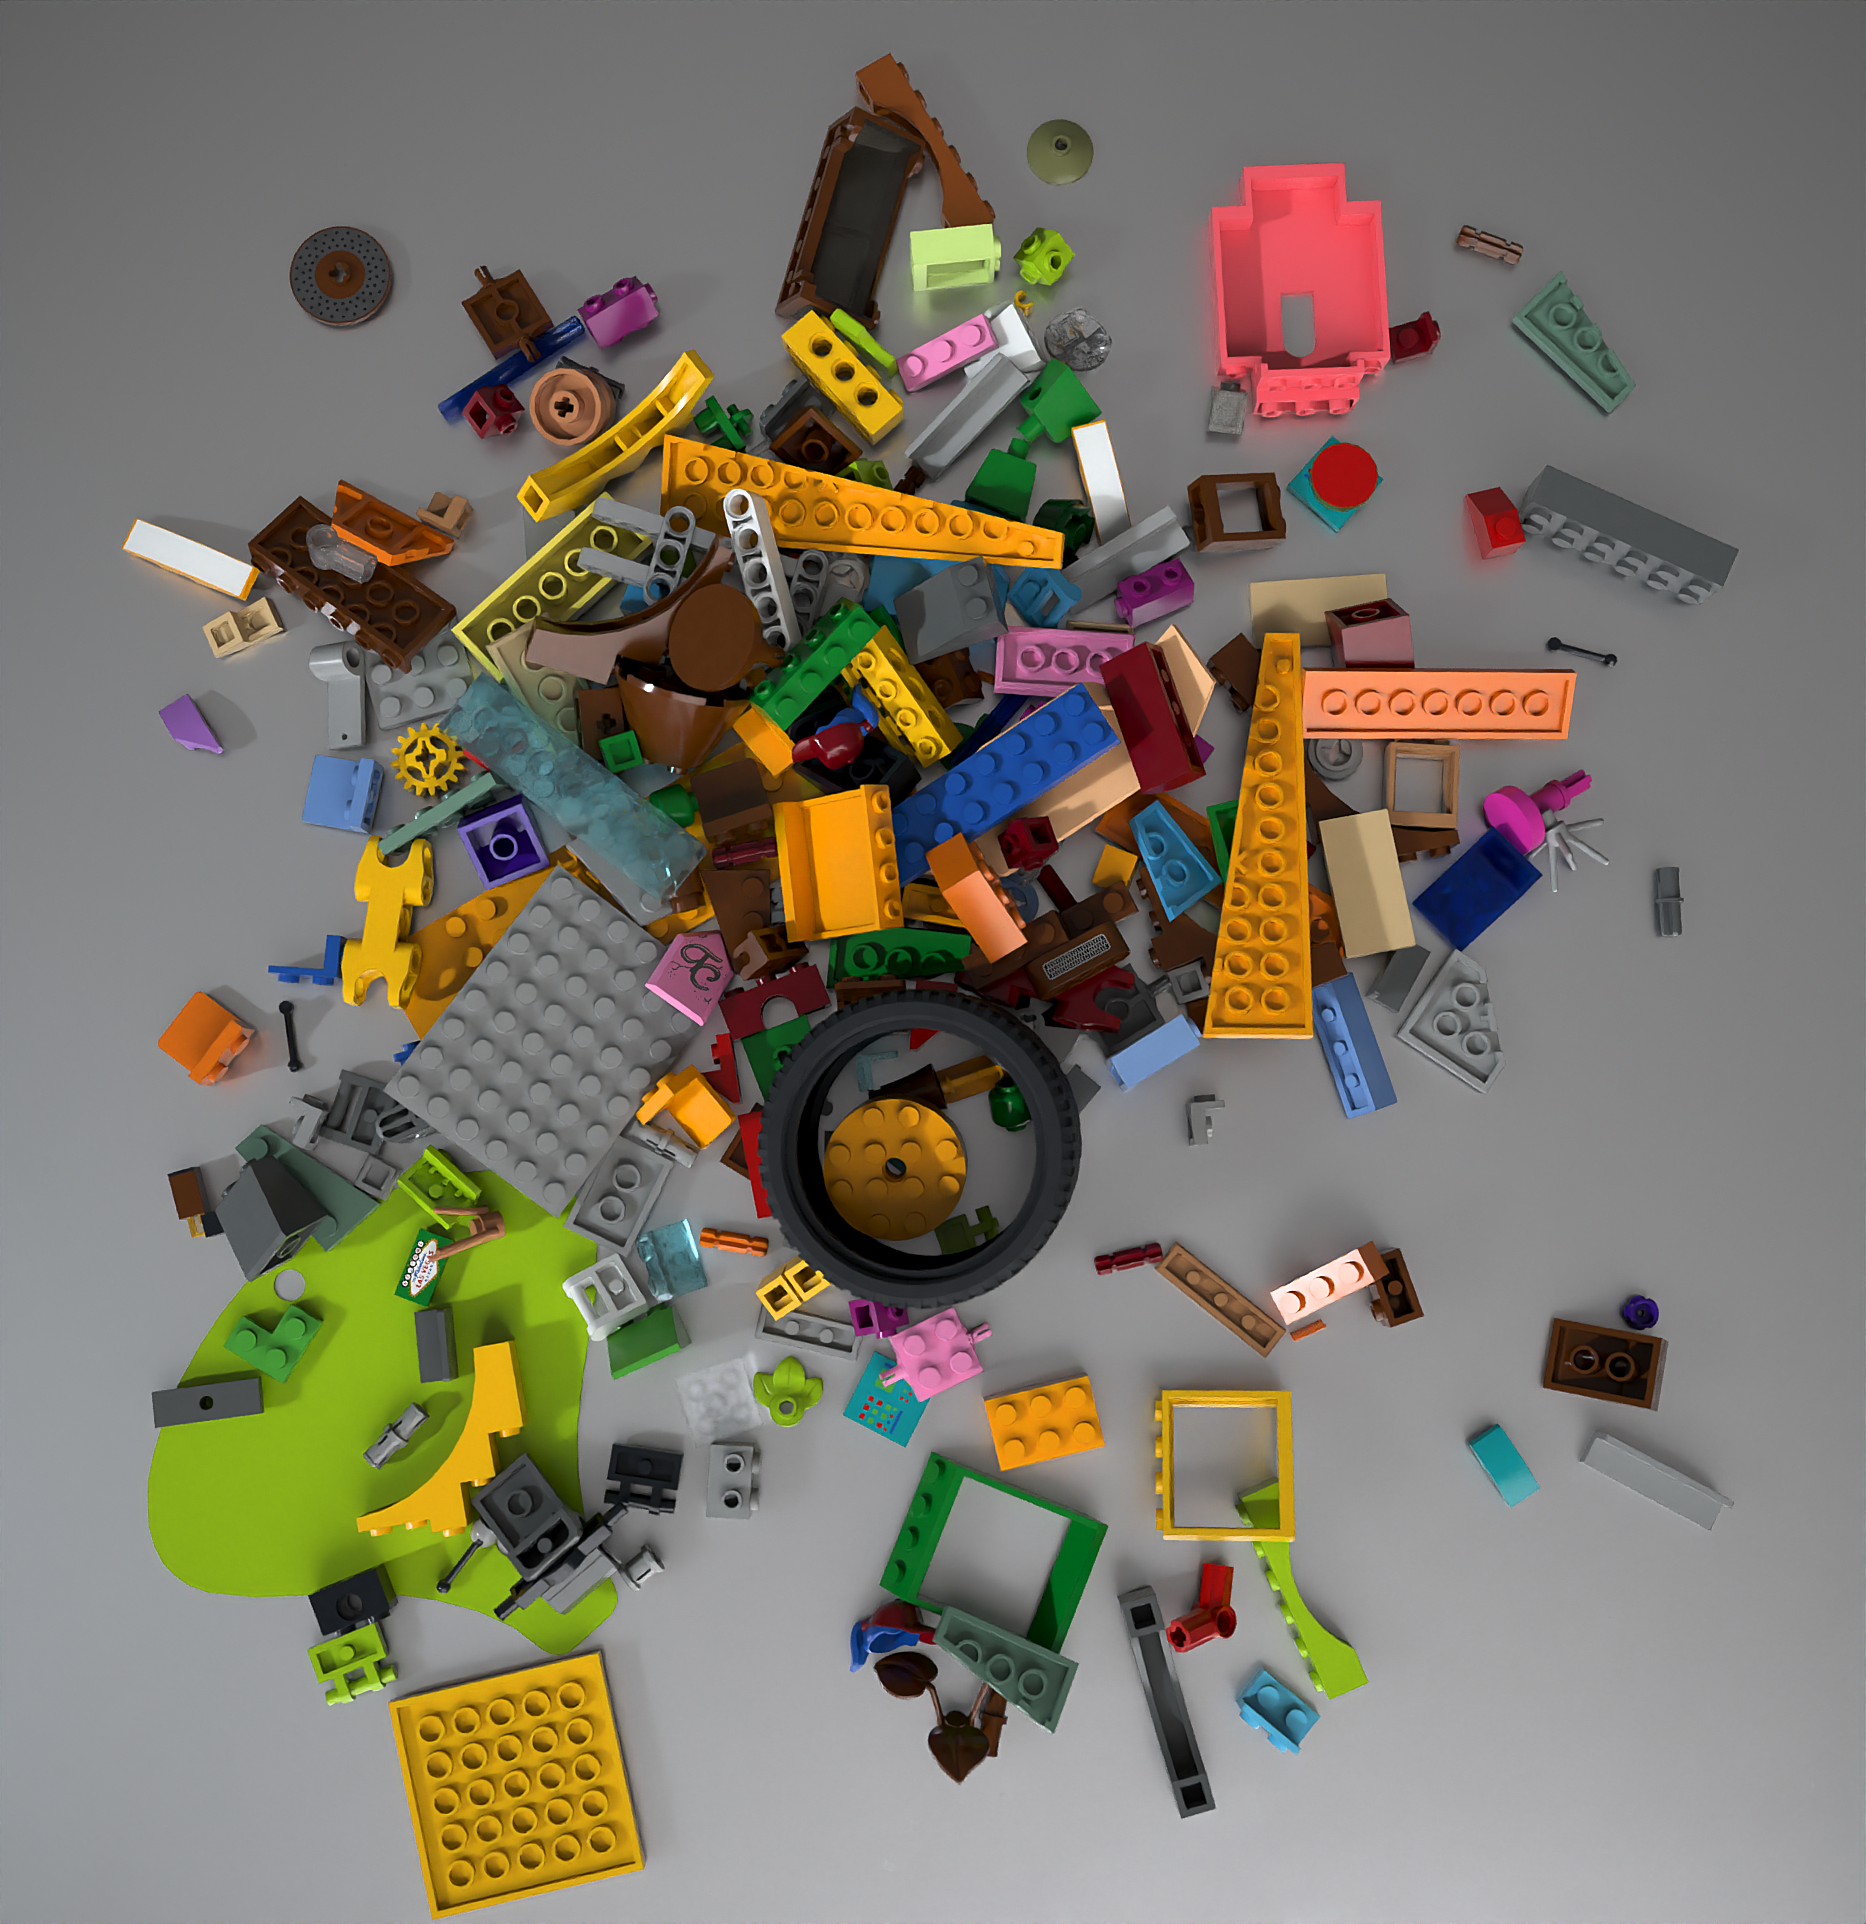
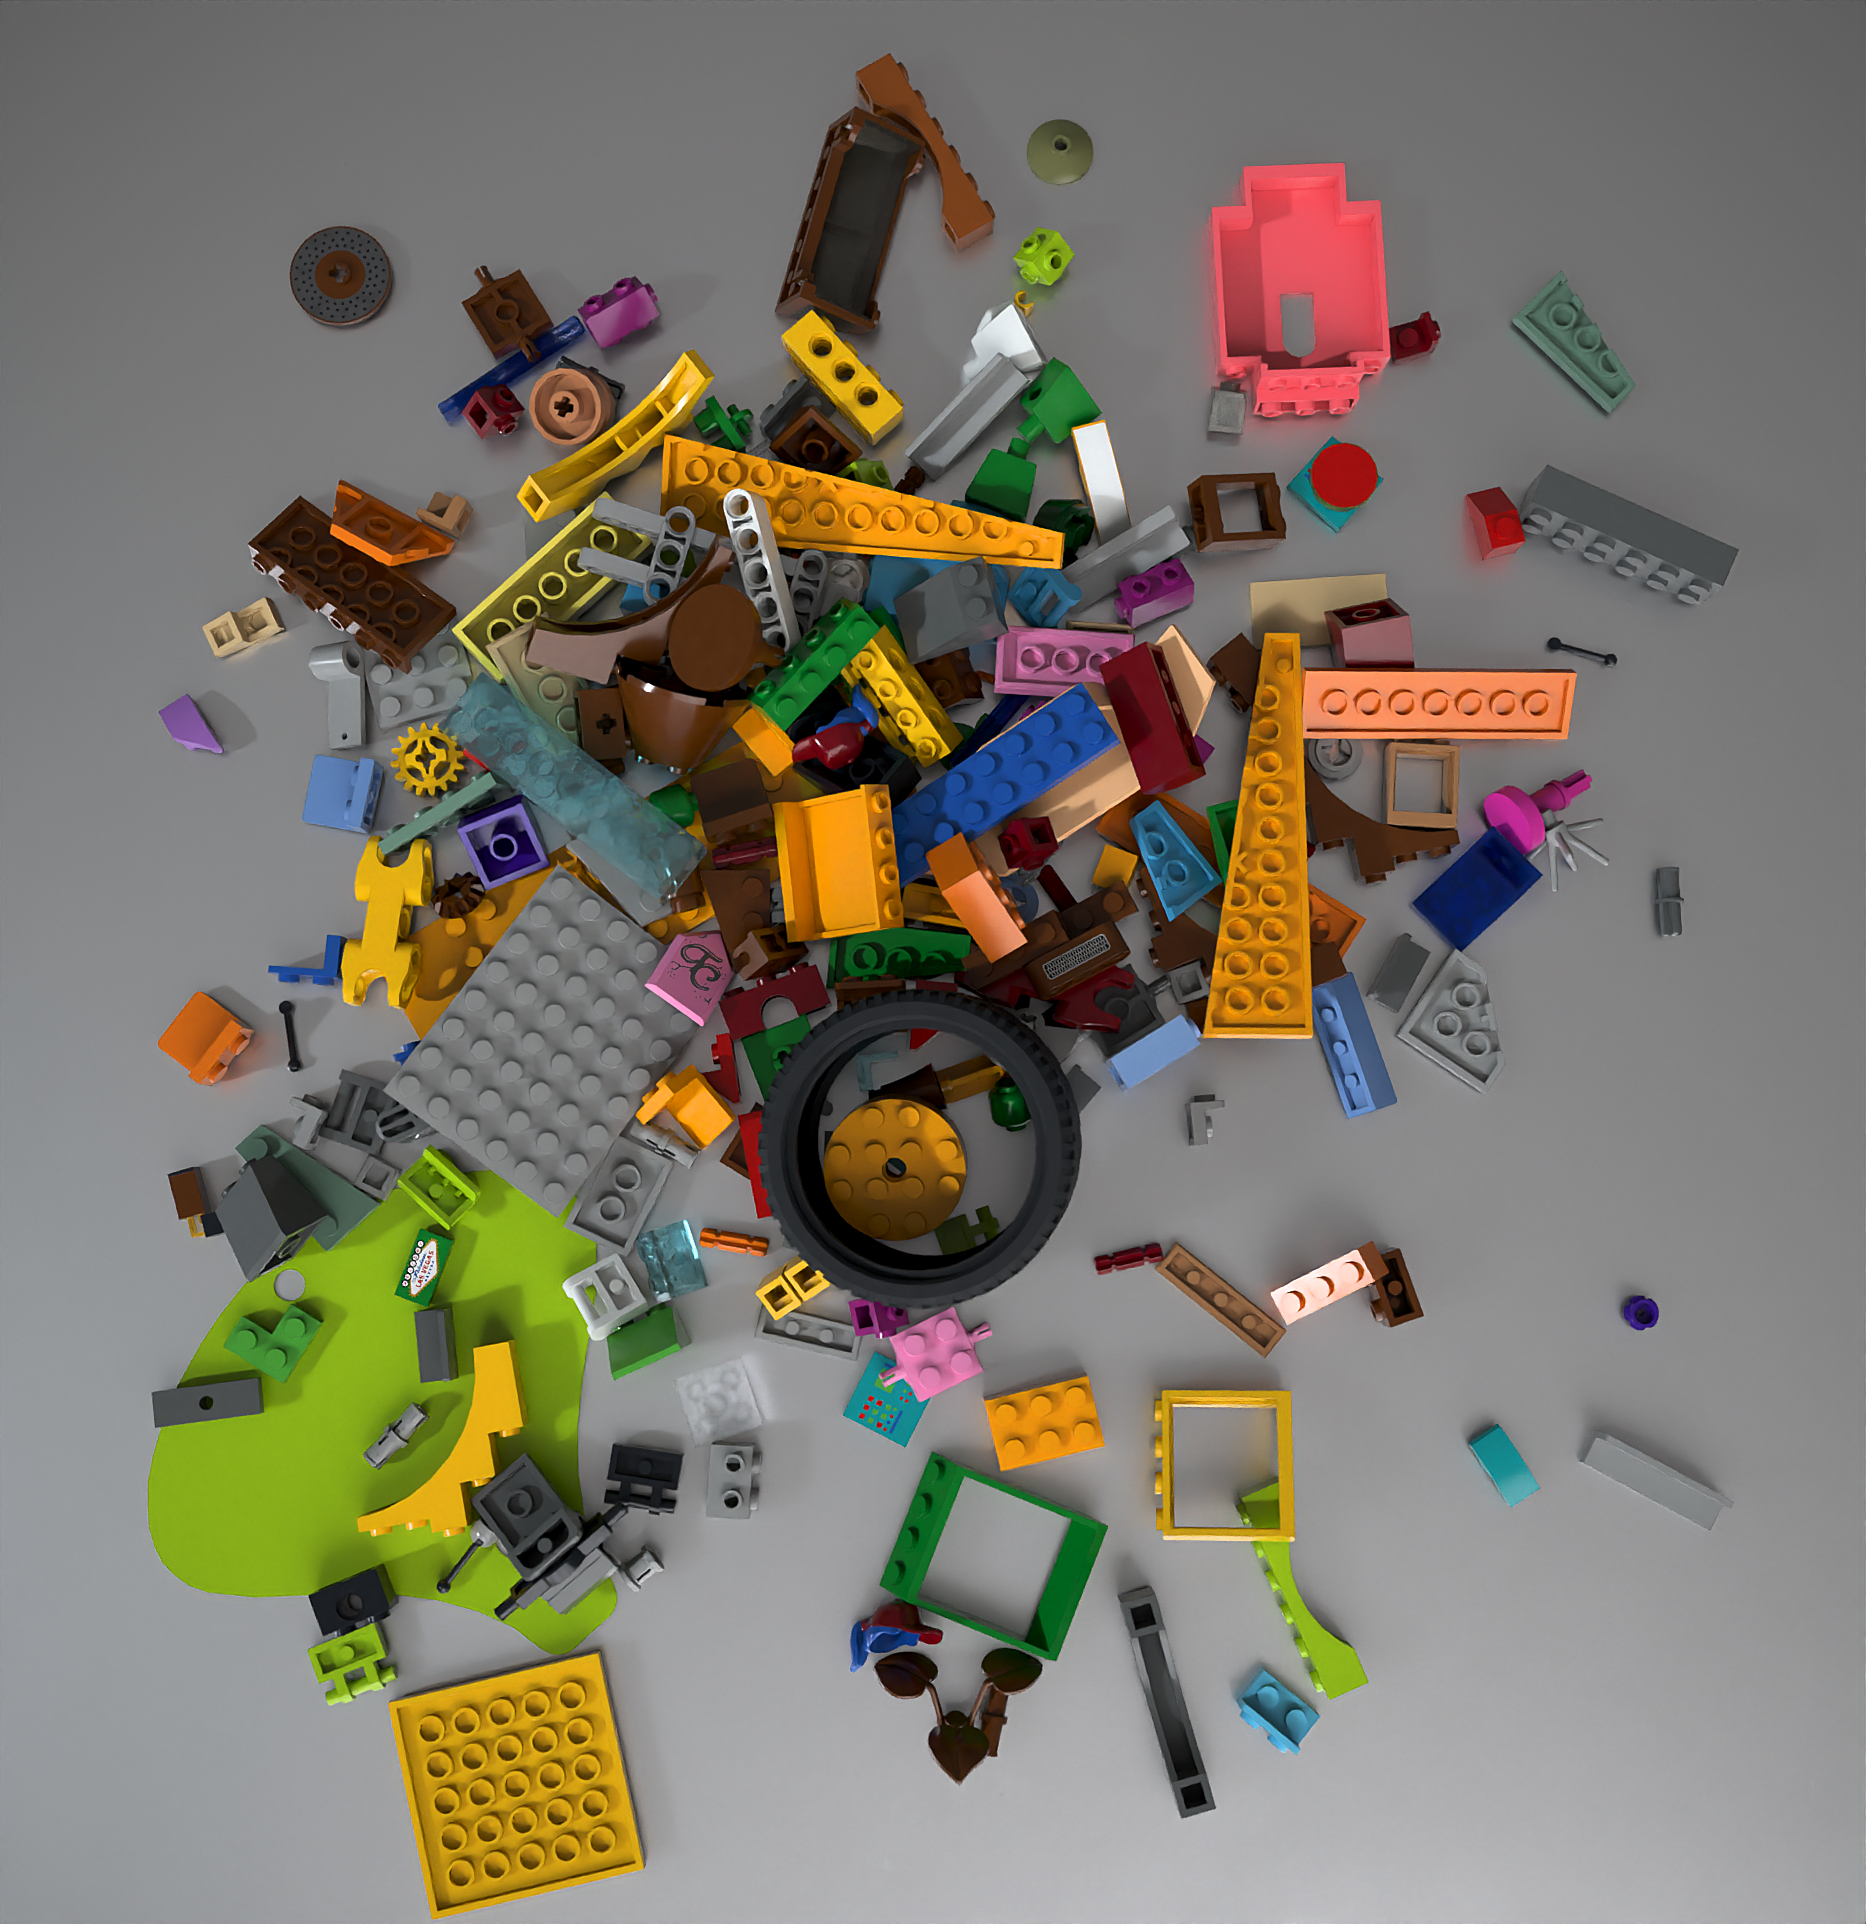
(190, 559): white slope -> none
(339, 554): clear piece -> none
(453, 907): none -> reddish brown gear
(483, 1229): nougat plant -> none
(620, 751): green plate -> none
(788, 1386): lime plate -> none
(864, 343): lime tile -> none
(947, 353): bright pink plate -> none
(954, 257): yellowish green window -> none
(1012, 1666): sand green wing -> none
(1077, 340): clear dish -> none
(1210, 1616): red piece -> none
(1322, 1326): orange leg -> none
(1366, 883): tan tile -> none
(1490, 244): reddish brown axle -> none
(1606, 1364): reddish brown slope -> none

